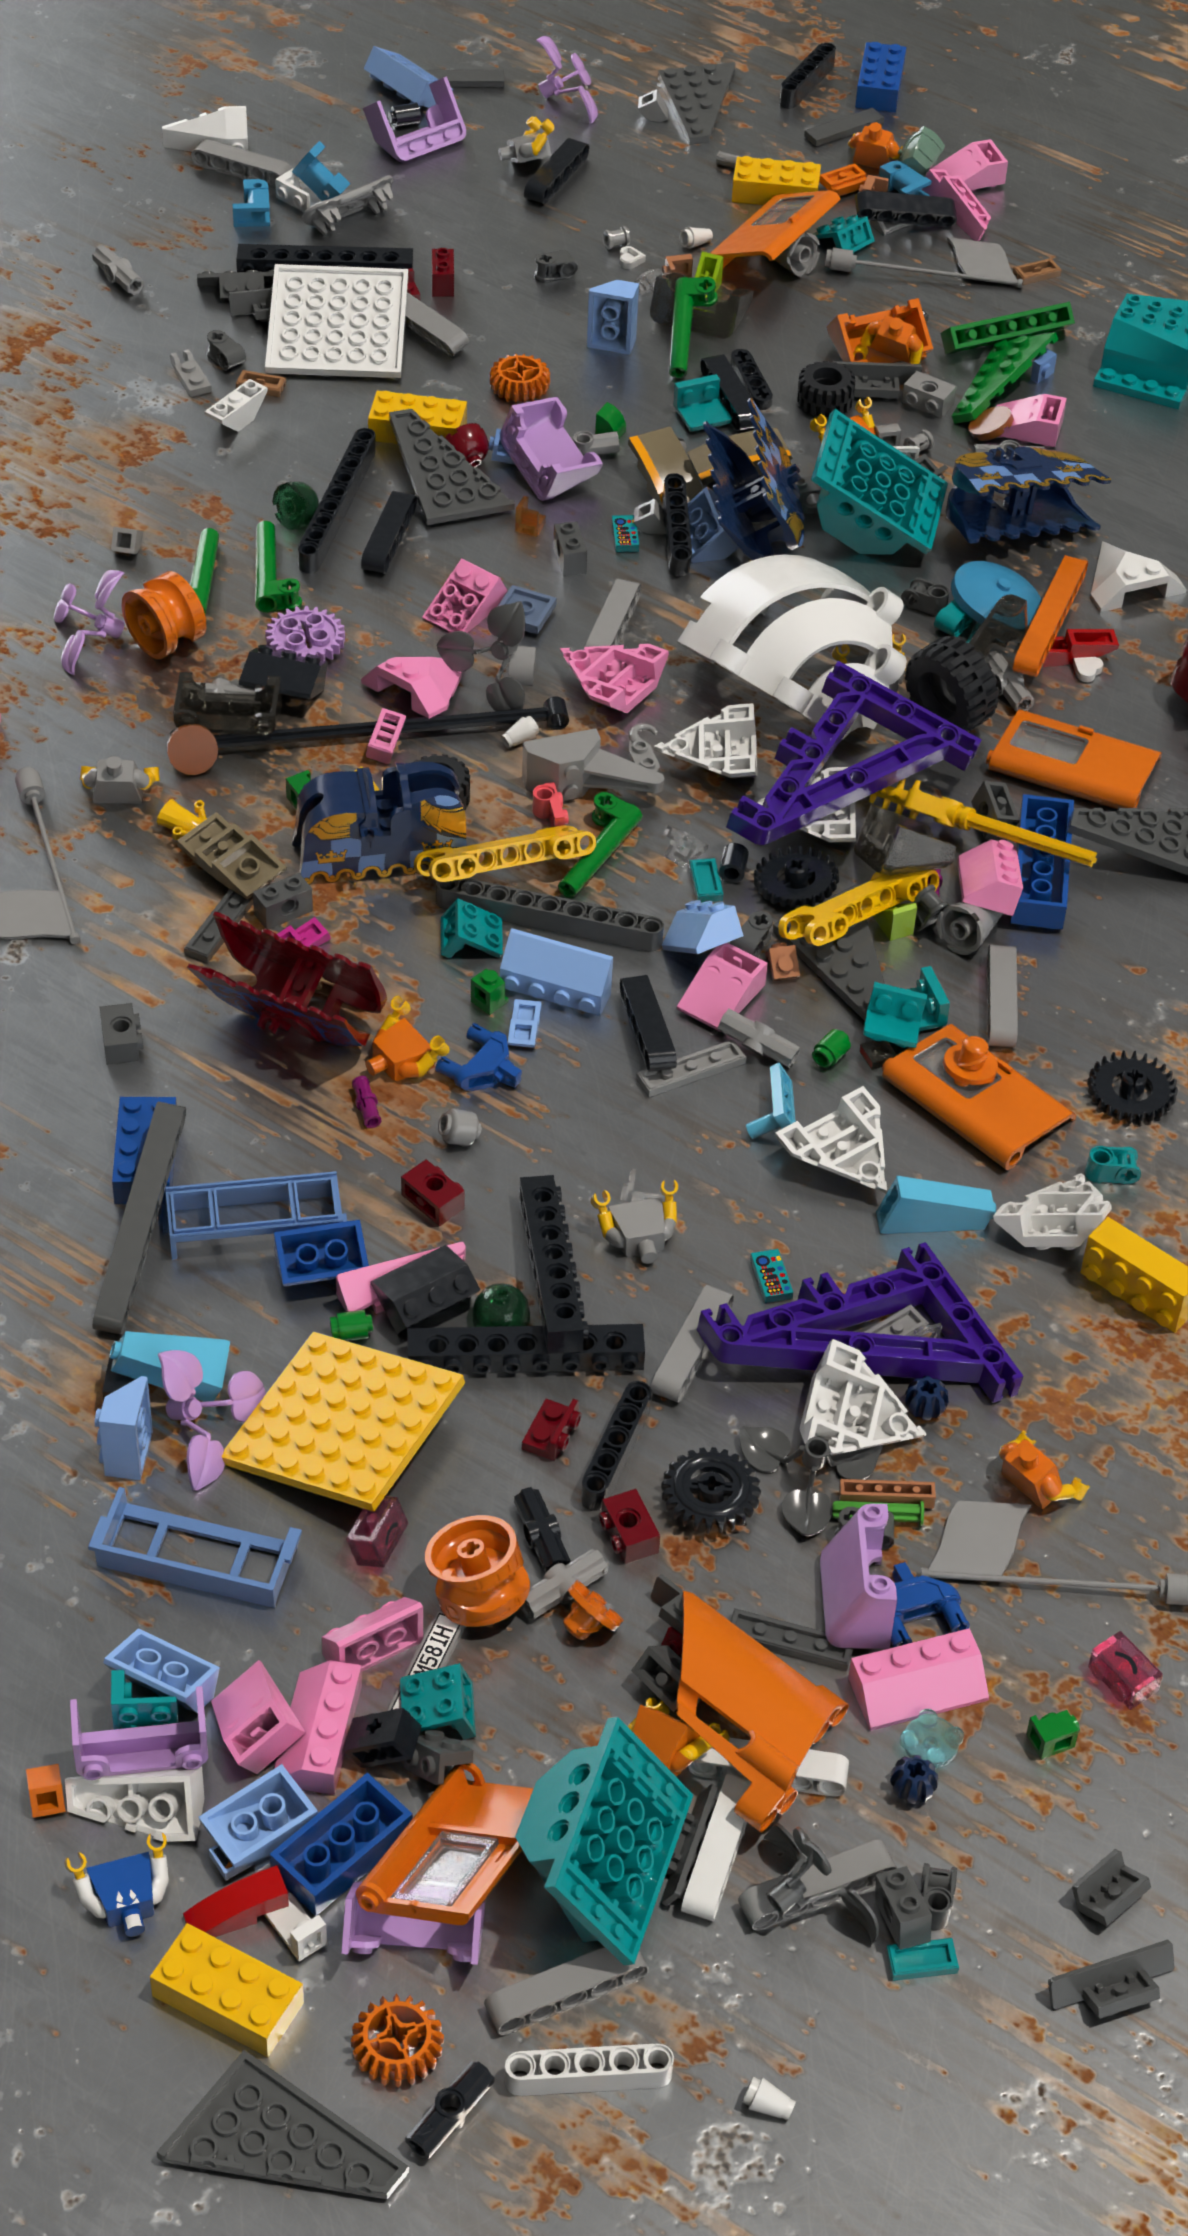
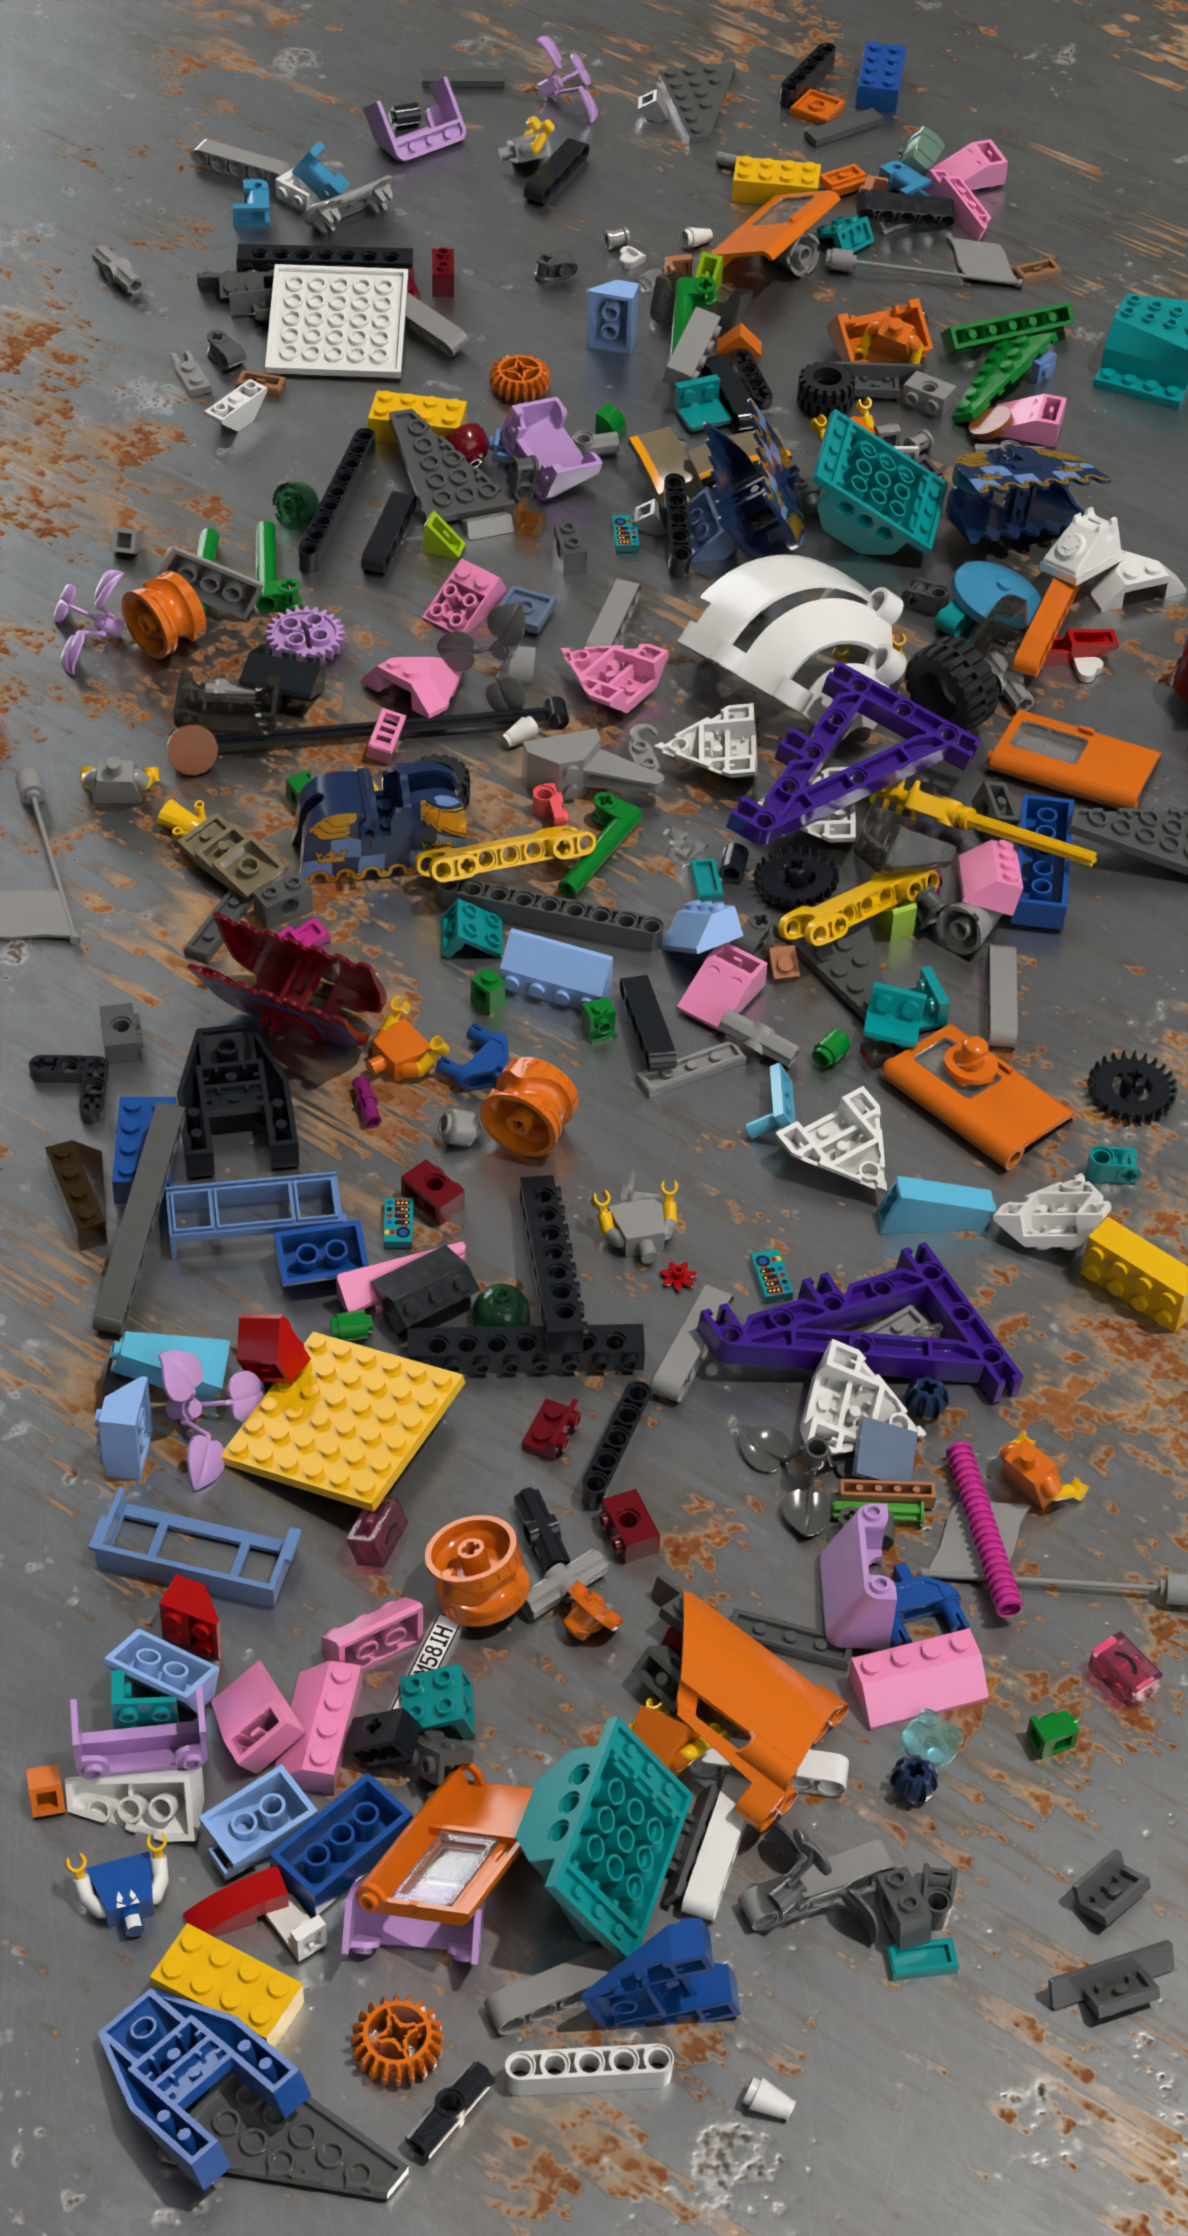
(80, 1188): none -> dark brown wedge
(83, 1074): none -> black beam
(172, 2053): none -> blue wedge
(190, 1618): none -> red slope
(213, 582): none -> light grey slope
(223, 126): white wedge -> none
(234, 1075): none -> black wedge
(270, 1348): none -> red slope
(398, 1223): none -> tile
(402, 75): light blue slope -> none
(441, 538): none -> lime slope
(488, 525): none -> light grey slope
(522, 476): none -> dark grey piece
(524, 1023): light blue slope -> none
(529, 1106): none -> orange piece
(599, 1020): none -> green brick
(667, 1981): none -> blue wedge
(678, 1276): none -> red plant
(692, 347): none -> light grey brick
(710, 1489): black gear -> none
(739, 338): none -> orange slope
(817, 107): none -> orange tile
(874, 146): orange torso -> none
(884, 1451): none -> sand blue tile
(984, 1529): none -> dark pink piece
(1084, 549): none -> white piece

